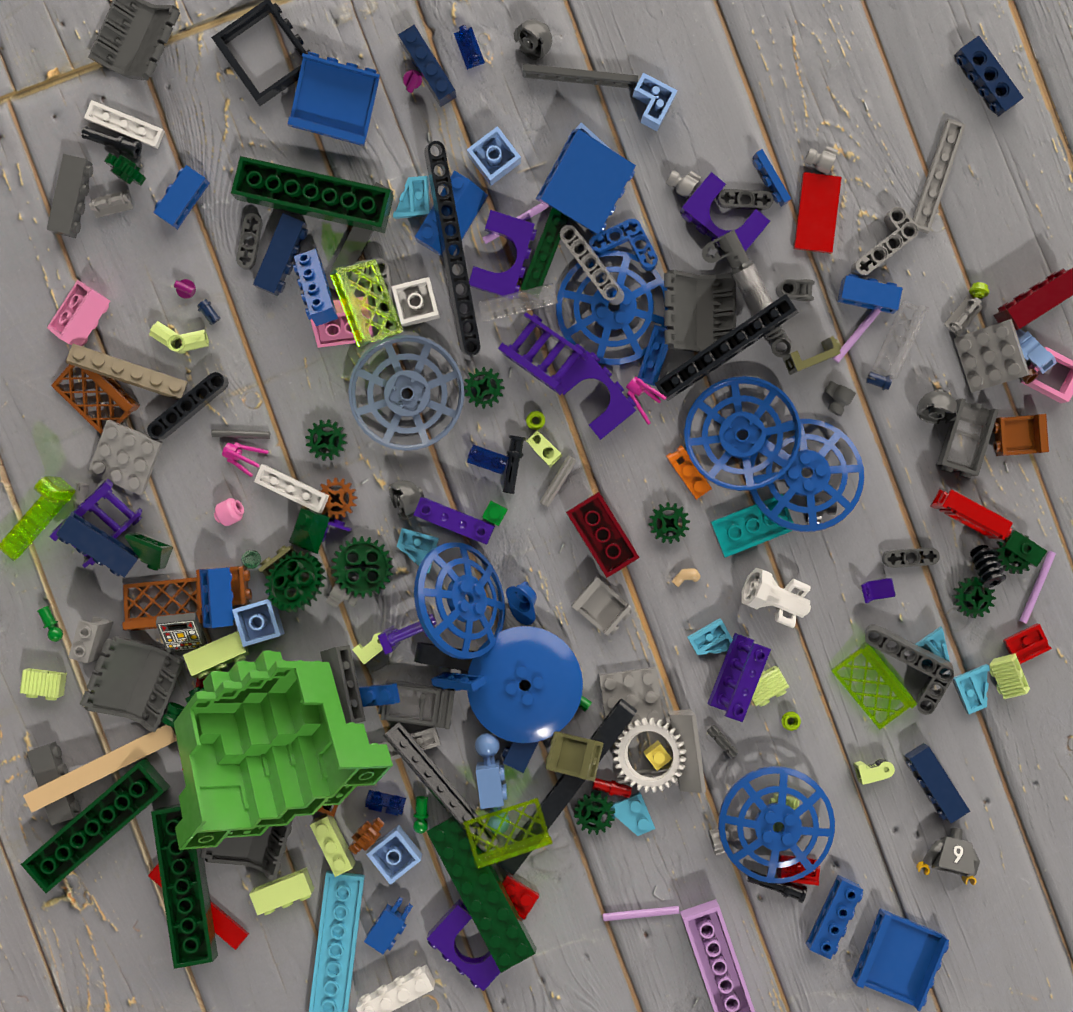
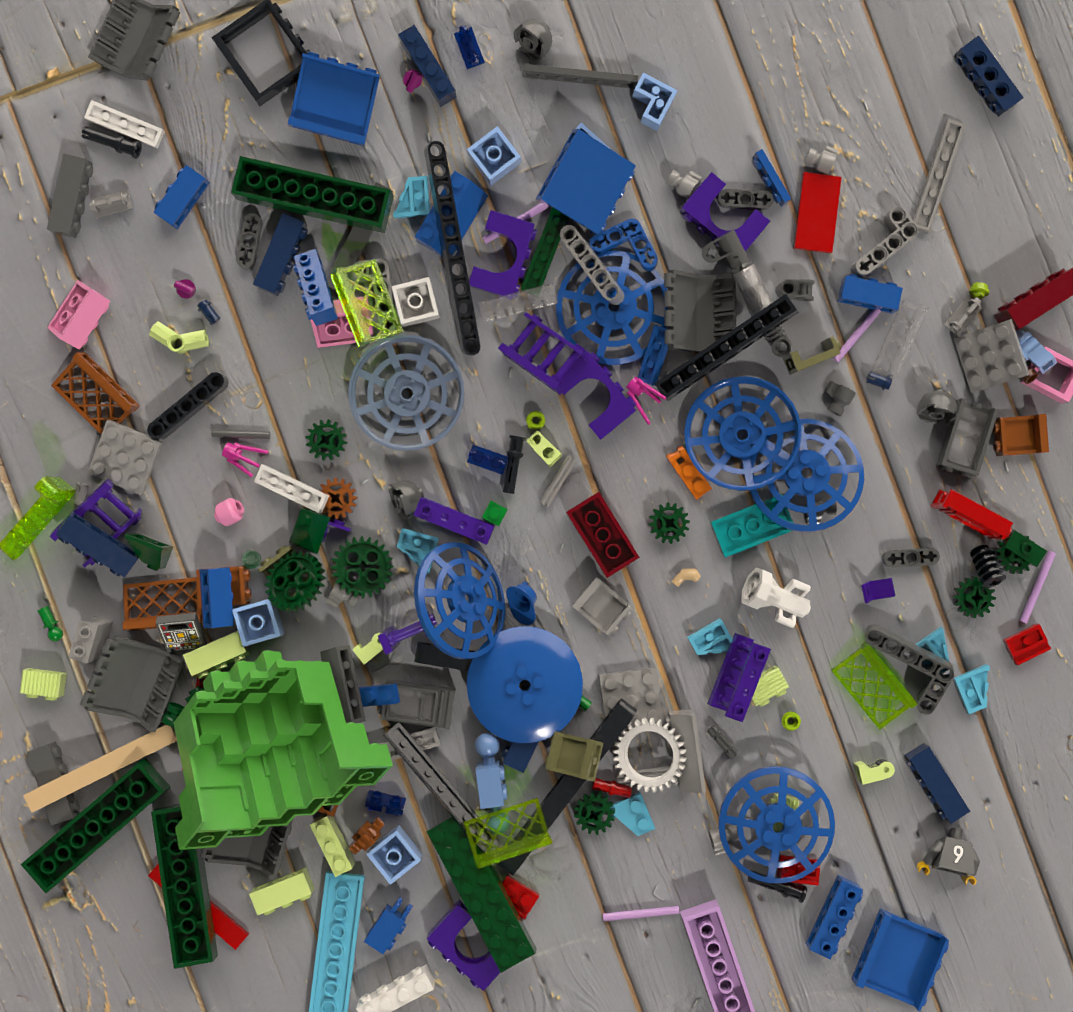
(125, 169): dark green gear -> none
(126, 372): dark tan plate -> none
(420, 825): green pin -> none
(459, 681): blue plate -> none
(475, 384): dark green gear -> none
(657, 755): light yellow brick -> none
(1009, 676): yellowish green brick -> none

